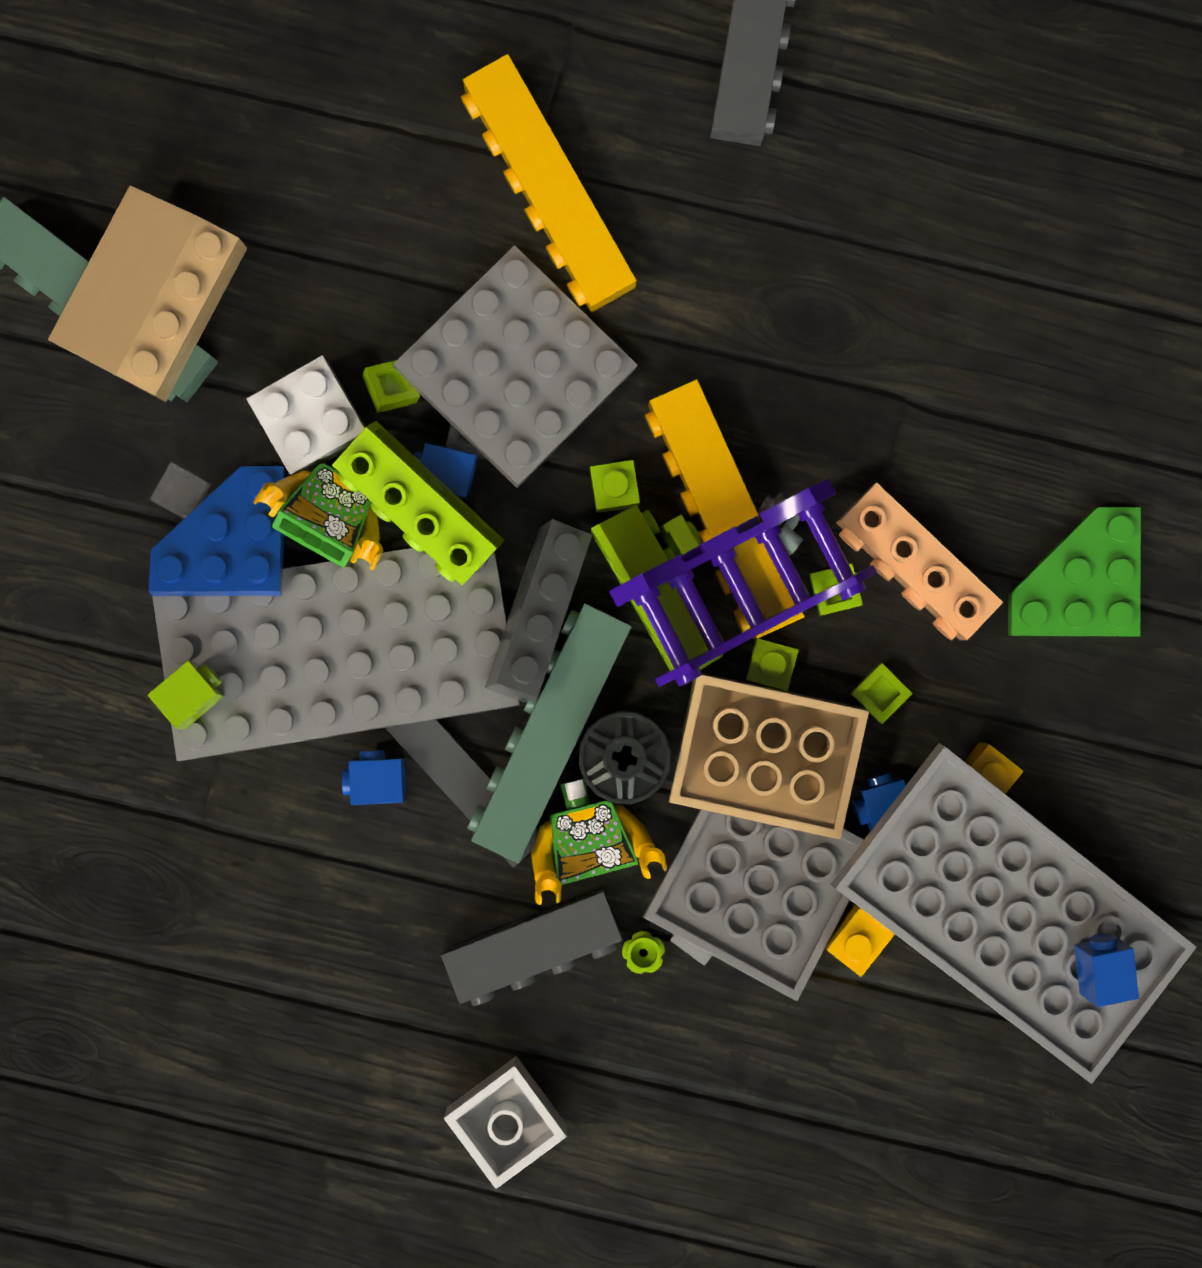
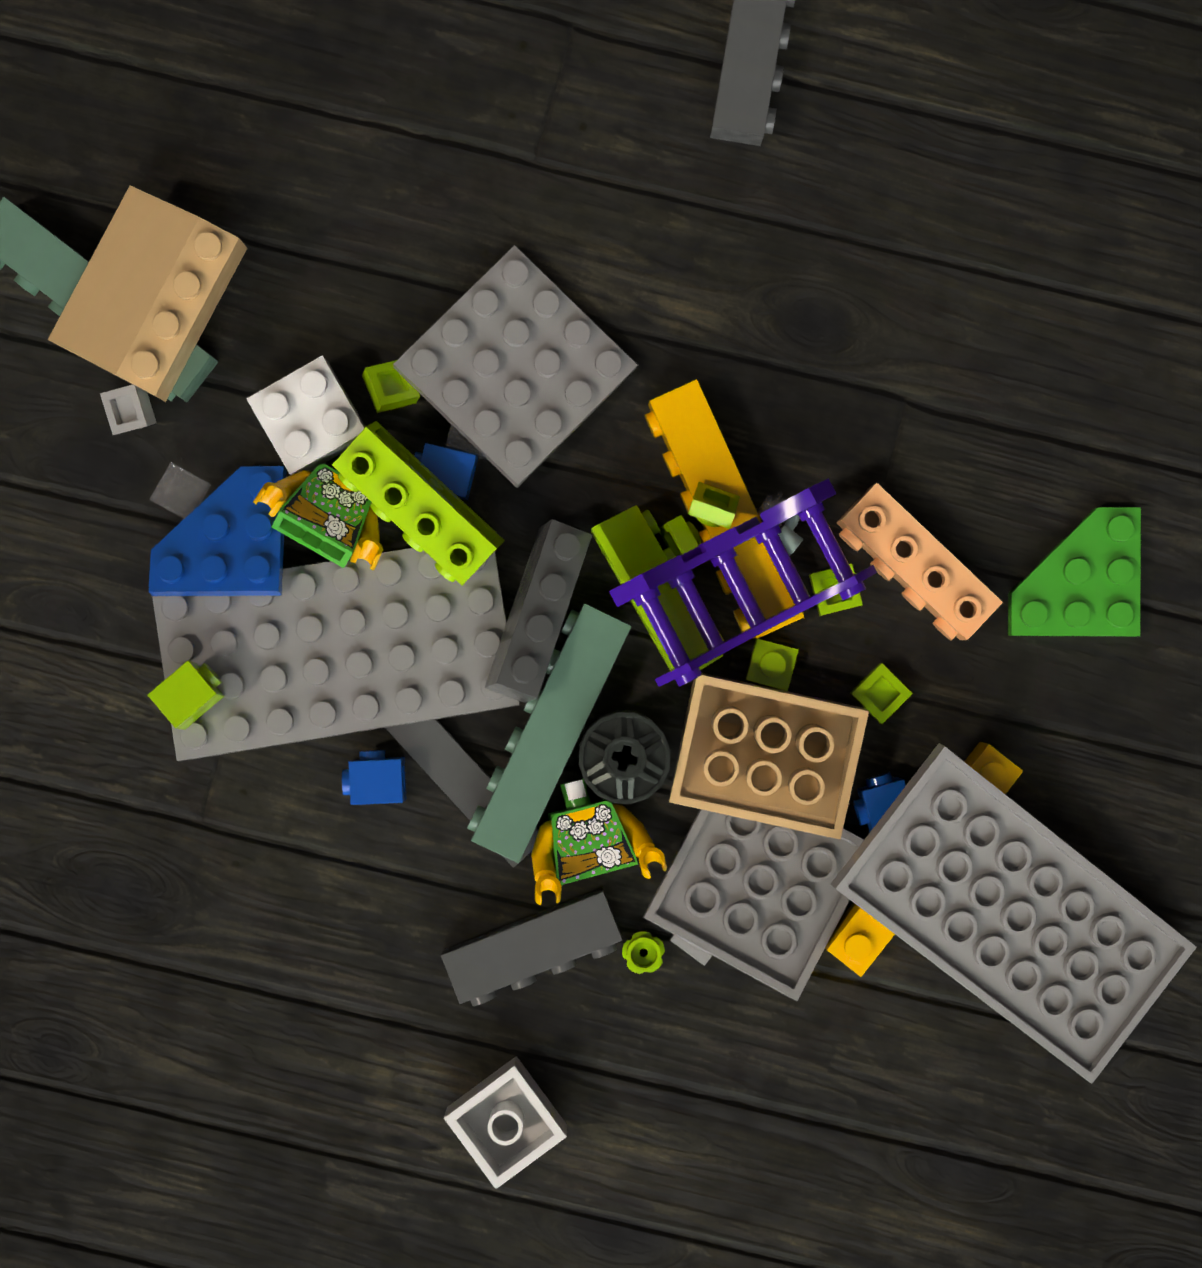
(127, 409): none -> light grey plate
(548, 183): yellow brick -> none
(614, 486): lime brick -> none
(713, 506): none -> lime plate
(1106, 970): blue brick -> none

